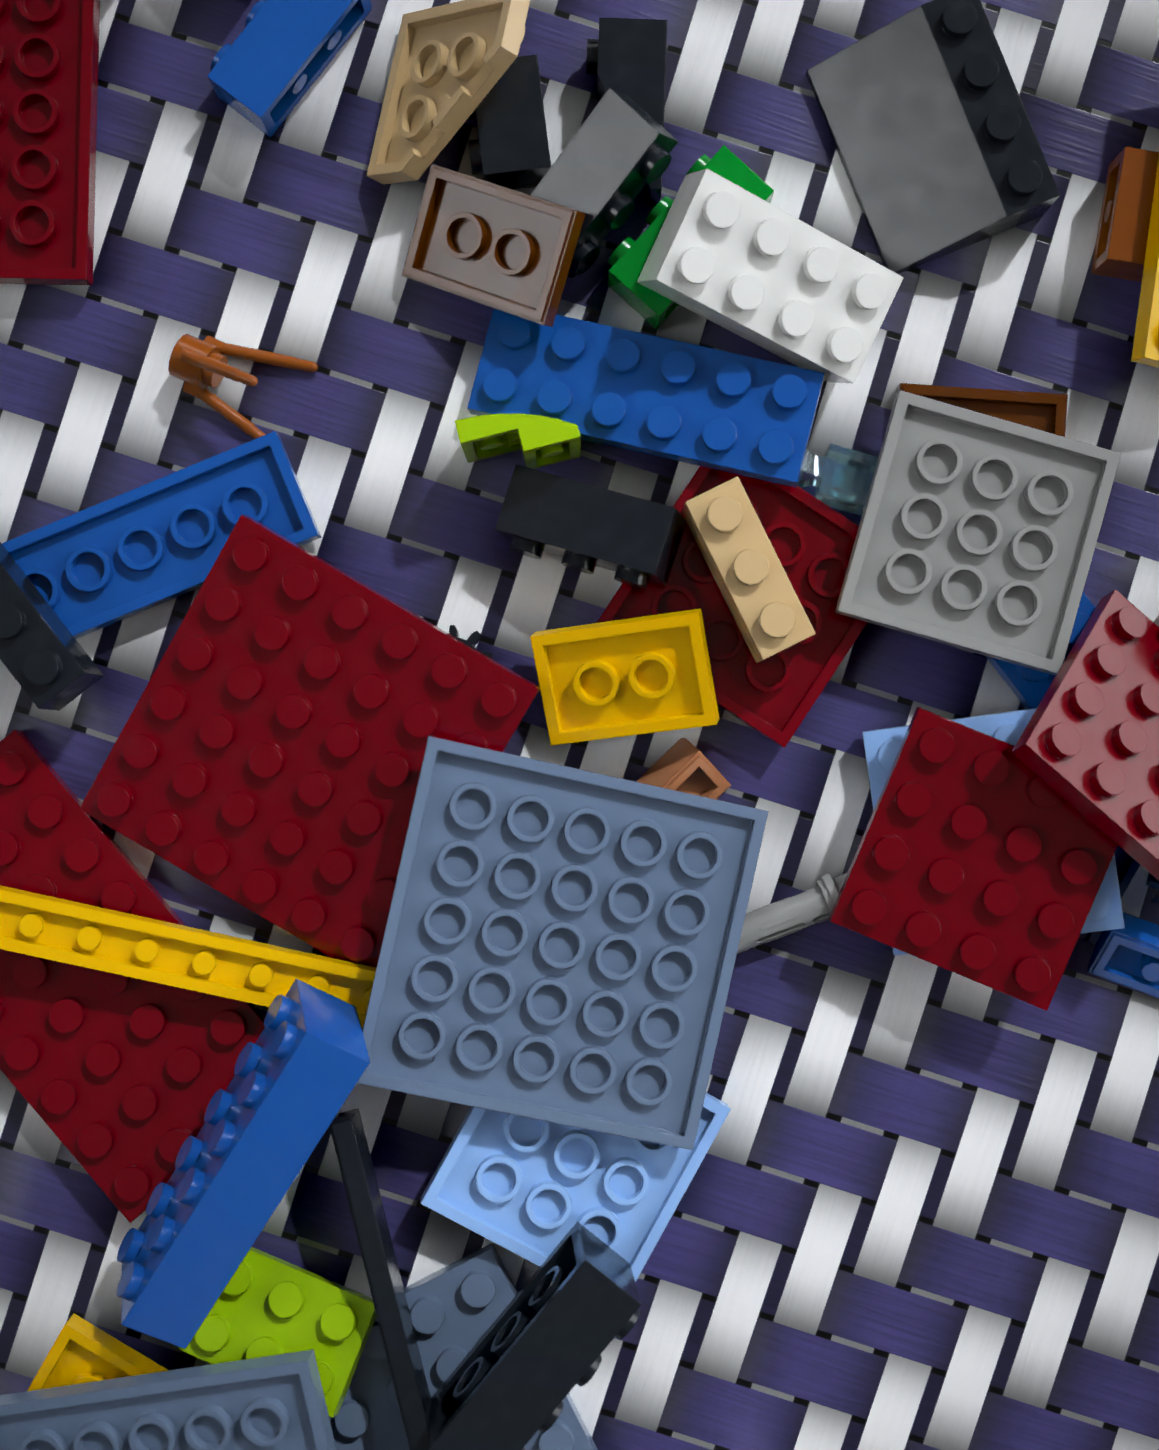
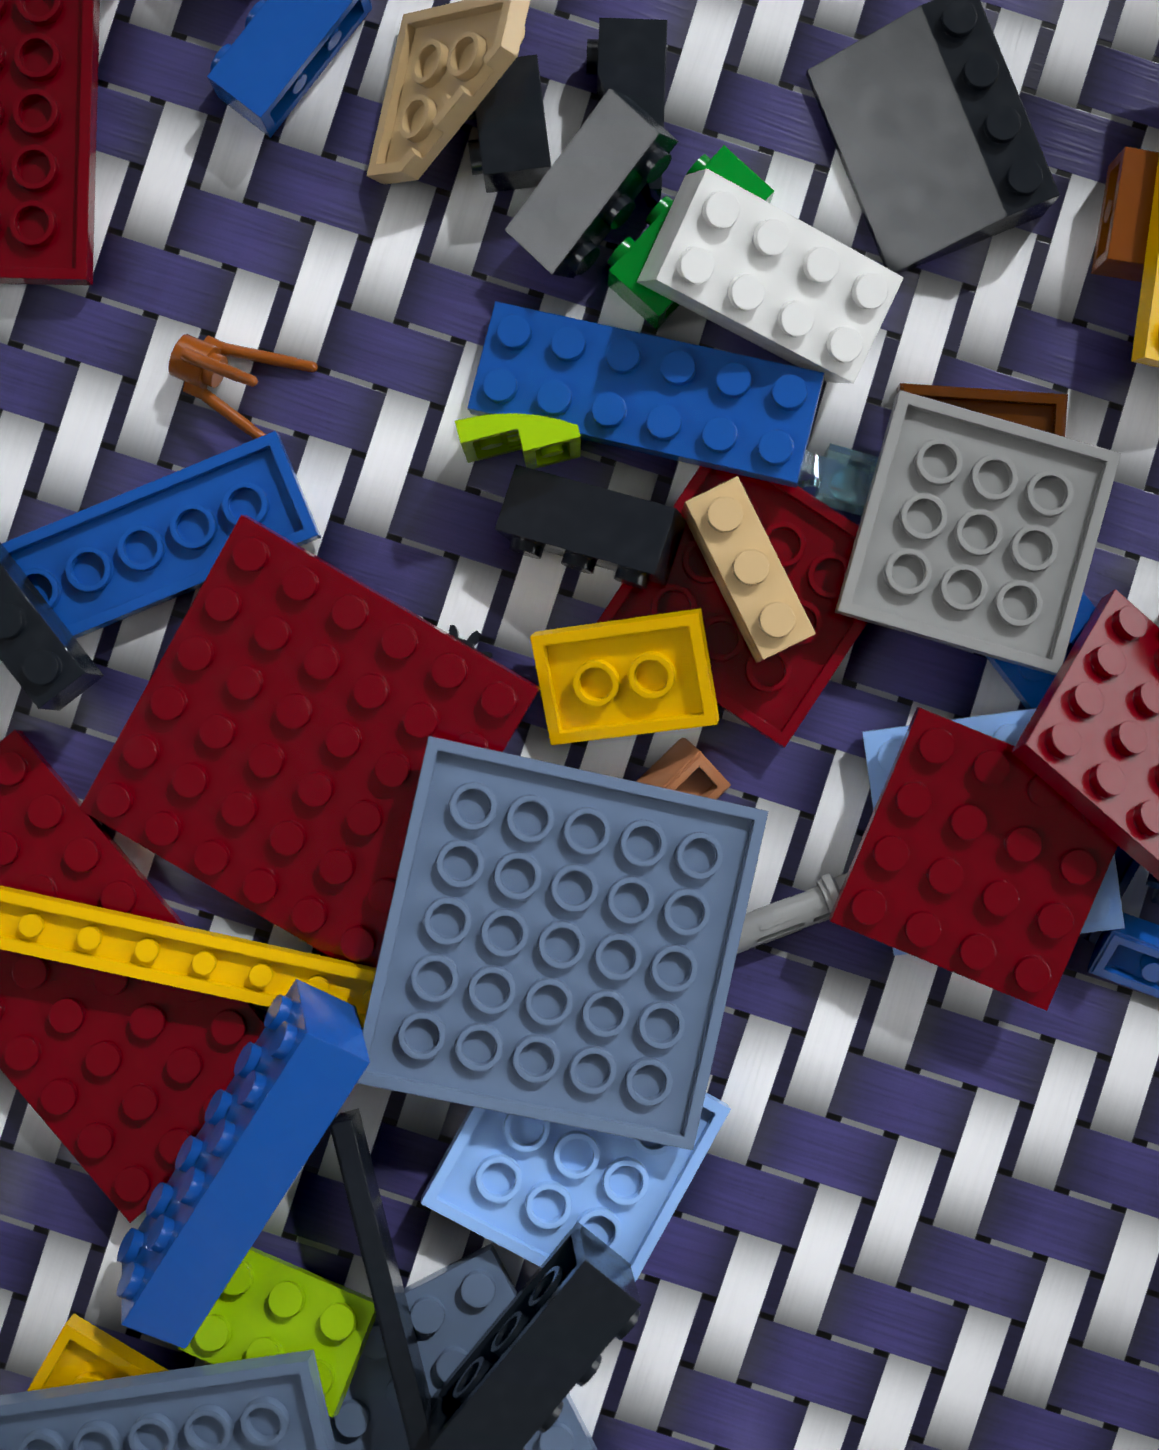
(493, 245): tile -> none

